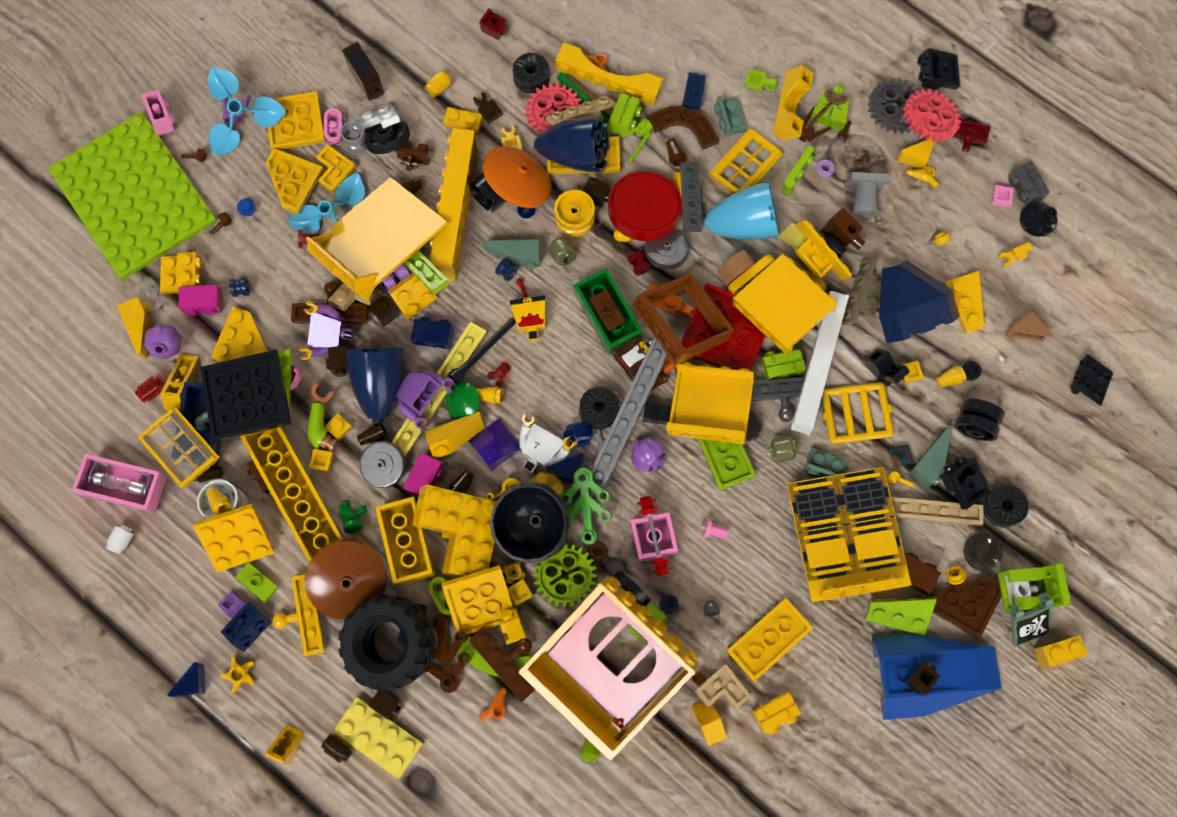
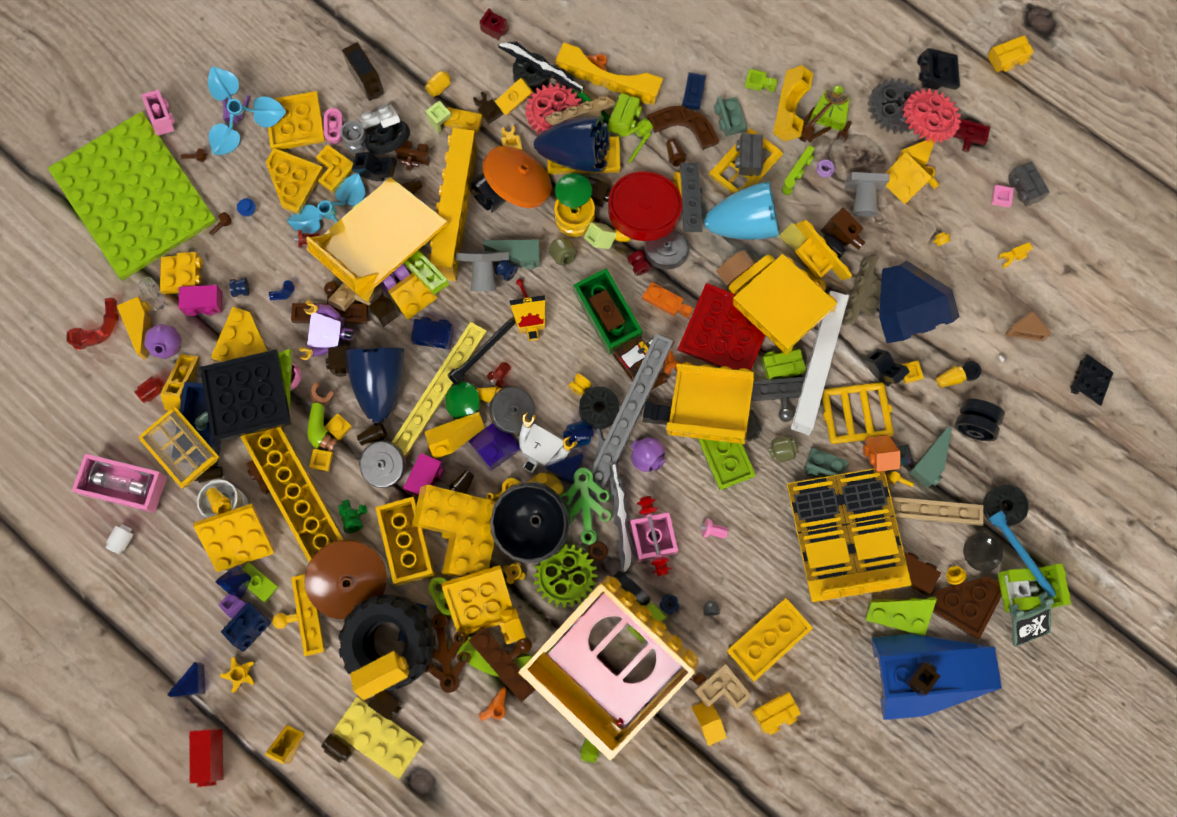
(83, 338): none -> clear red piece
(205, 757): none -> red brick
(234, 581): none -> clear blue slope
(284, 293): none -> clear blue arm
(373, 168): none -> black brick
(379, 675): none -> yellow brick
(417, 392): medium lavender torso -> none
(437, 115): none -> yellowish green panel
(482, 268): none -> light grey plant
(508, 408): none -> flat silver wheel
(514, 96): none -> yellow plate
(519, 592): yellow plate -> none
(526, 215): clear blue plate -> none
(542, 66): none -> black sword
(573, 190): none -> green dish
(579, 385): none -> yellow wheel
(600, 235): none -> yellowish green panel
(621, 516): none -> flat silver sword
(664, 334): dark orange window -> none
(750, 154): none -> flat silver brick
(882, 453): none -> orange brick
(906, 178): none -> yellow plate
(965, 481): black plate -> none
(968, 301): yellow wing -> none
(1000, 521): none -> dark azure piece
(1010, 54): none -> yellow brick
(1038, 219): black dish -> none
(1060, 651): yellow brick -> none

